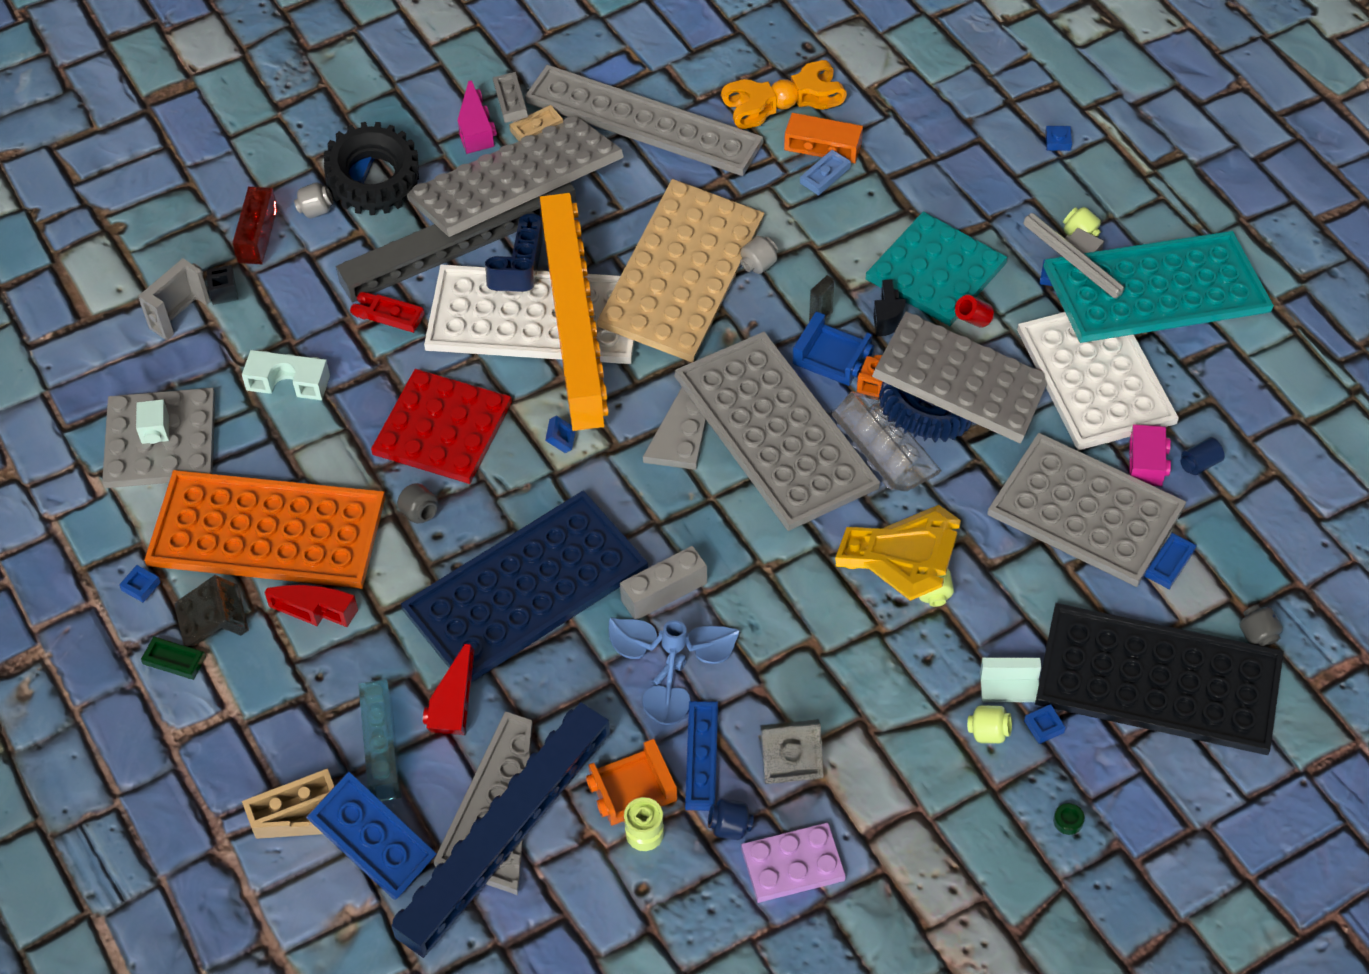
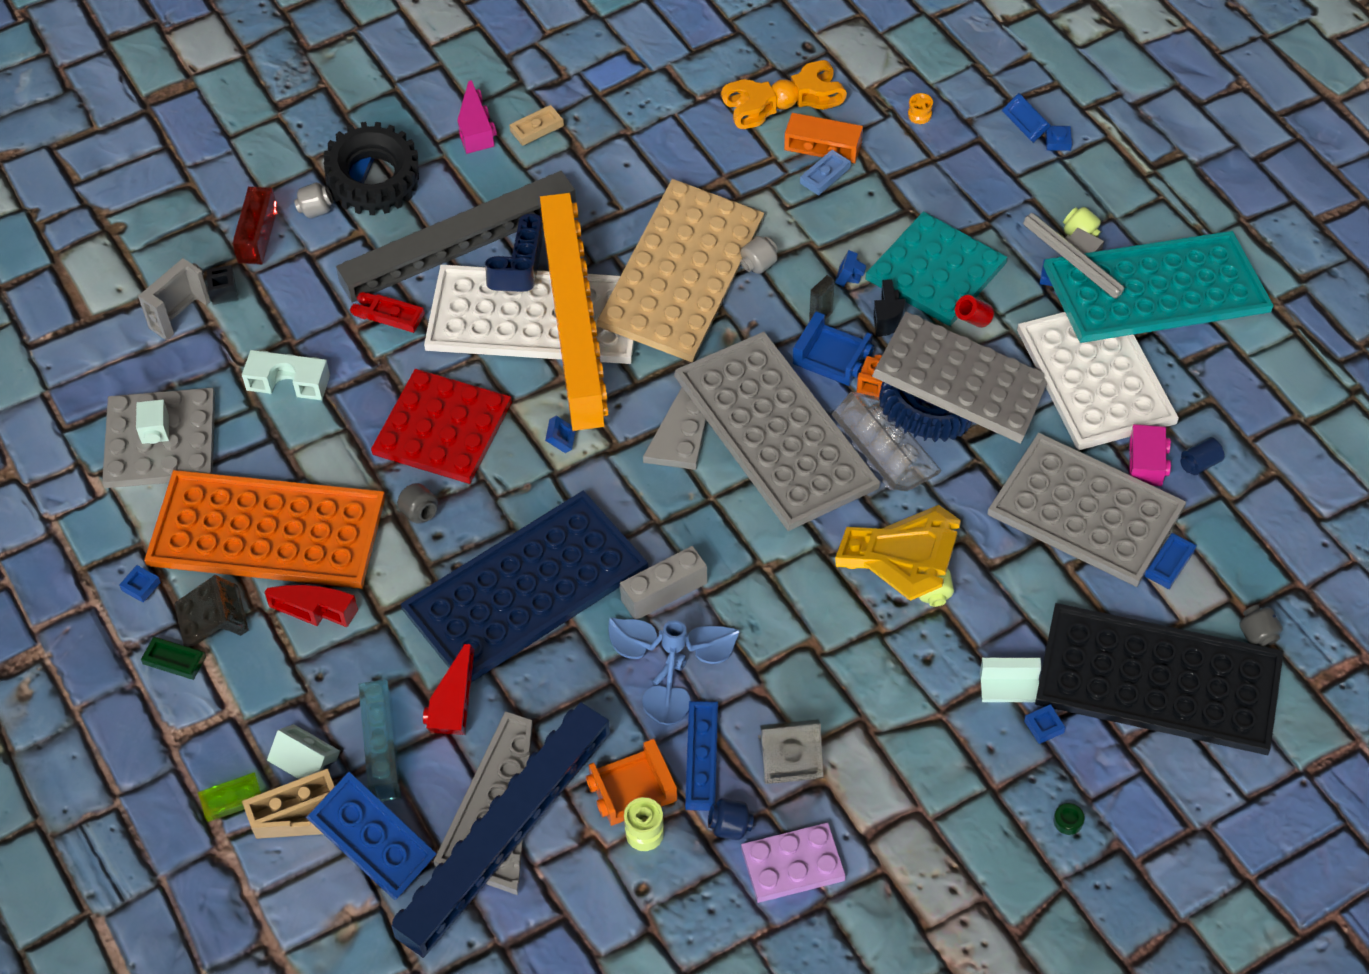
(228, 796): none -> clear neon green plate
(300, 752): none -> light aqua panel
(510, 97): light grey plate -> none
(513, 175): light grey plate -> none
(645, 120): light grey plate -> none
(850, 269): none -> blue tile
(920, 108): none -> light orange wheel
(990, 724): yellowish green head -> none
(1026, 117): none -> blue tile

